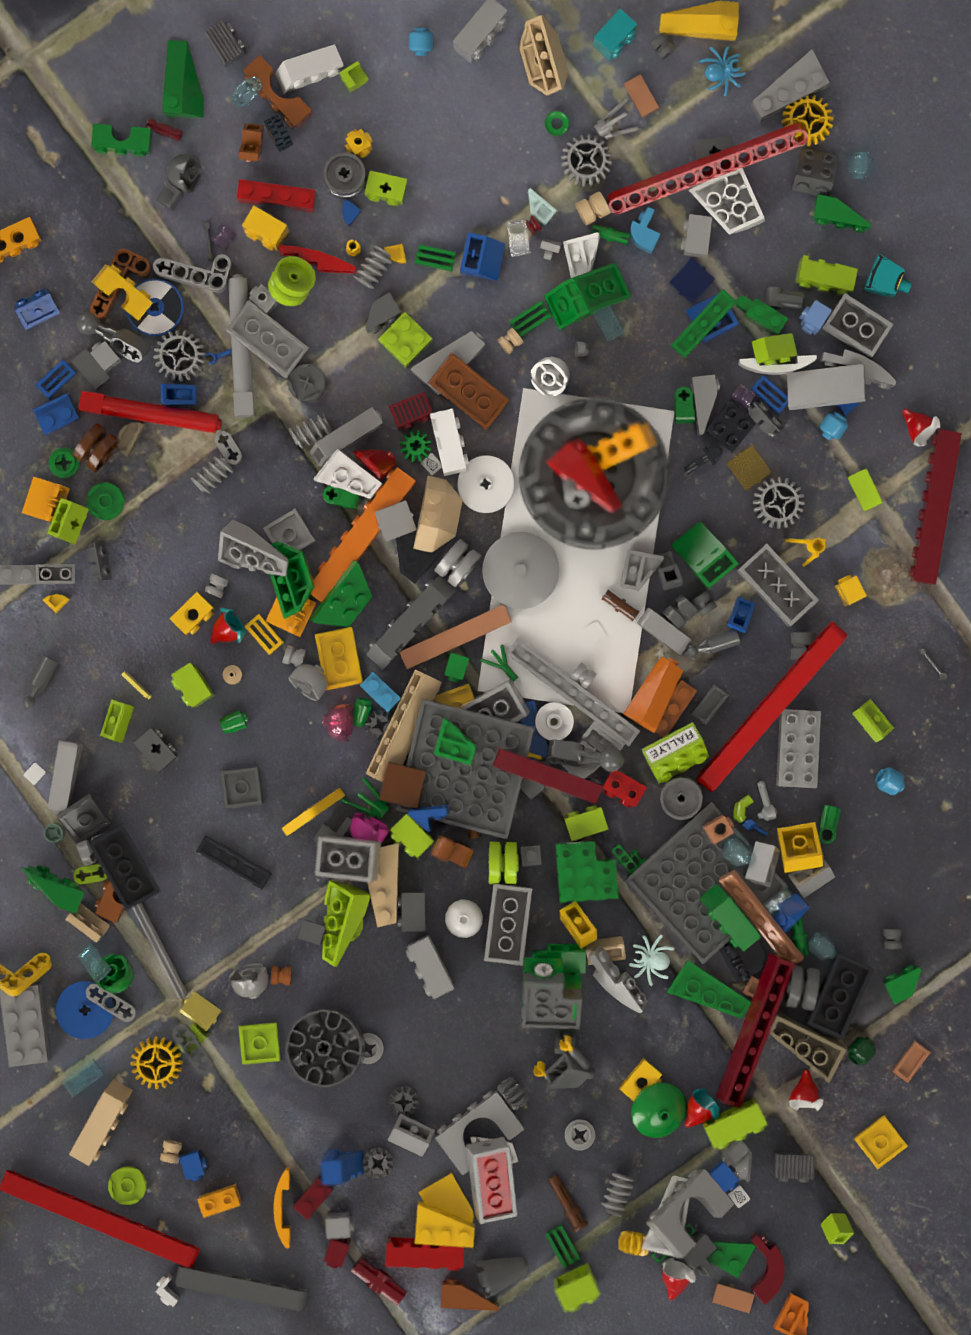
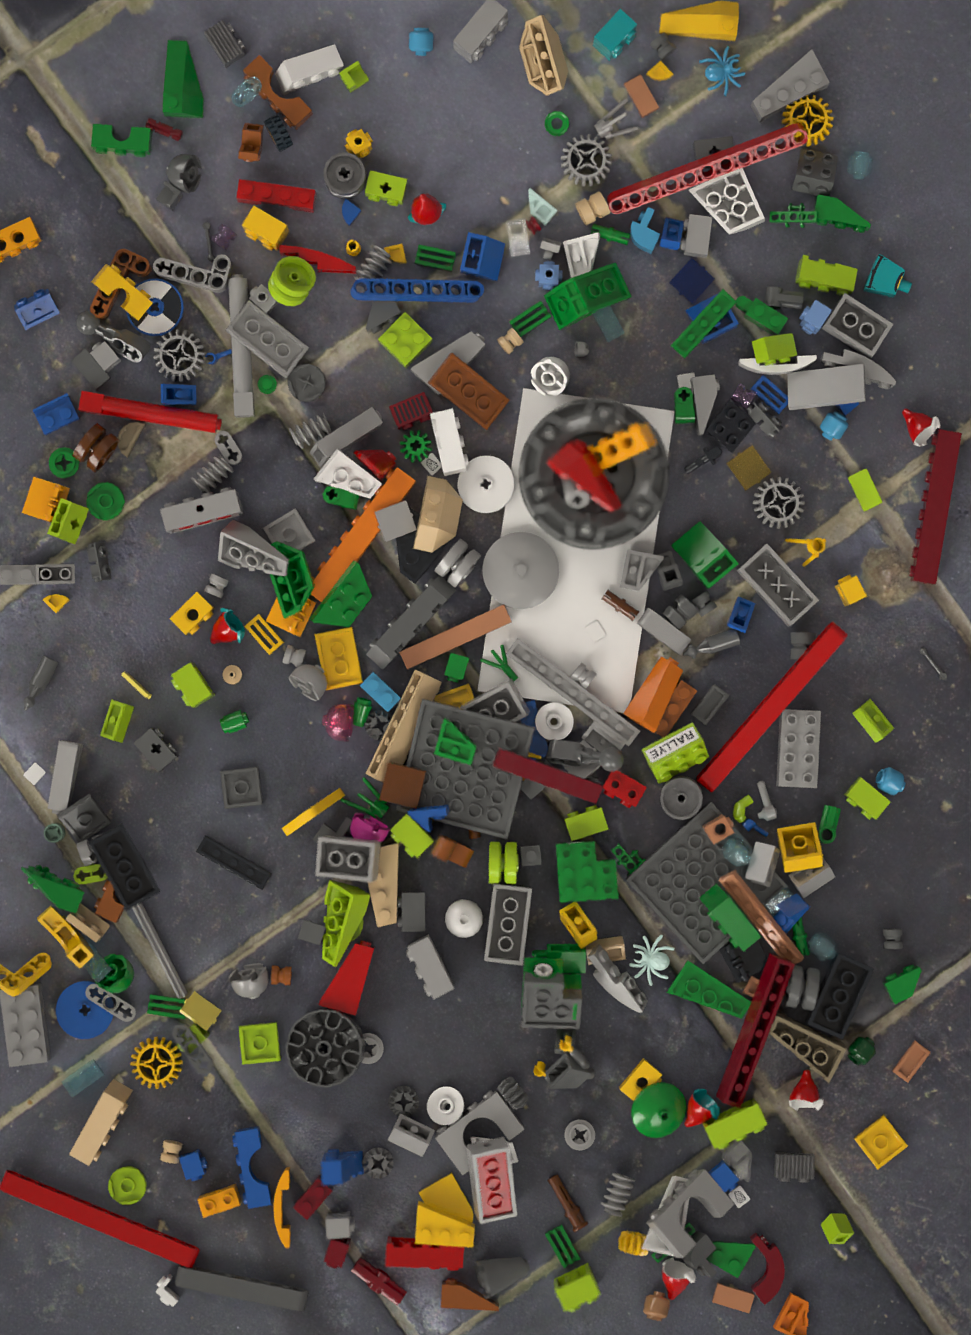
(44, 390): blue tile -> none
(67, 935): none -> yellow arch
(162, 1013): none -> green tile
(188, 515): none -> light grey brick
(256, 1192): none -> blue arch
(267, 384): none -> green plate
(348, 984): none -> red slope
(425, 286): none -> blue beam
(426, 209): none -> red hat
(438, 1102): none -> white dish
(548, 283): none -> medium blue brick
(656, 1306): none -> medium nougat head
(659, 72): none -> yellow tile
(671, 233): none -> blue slope
(684, 380): none -> white sticker
(803, 219): none -> green piece
(866, 798): none -> lime piece

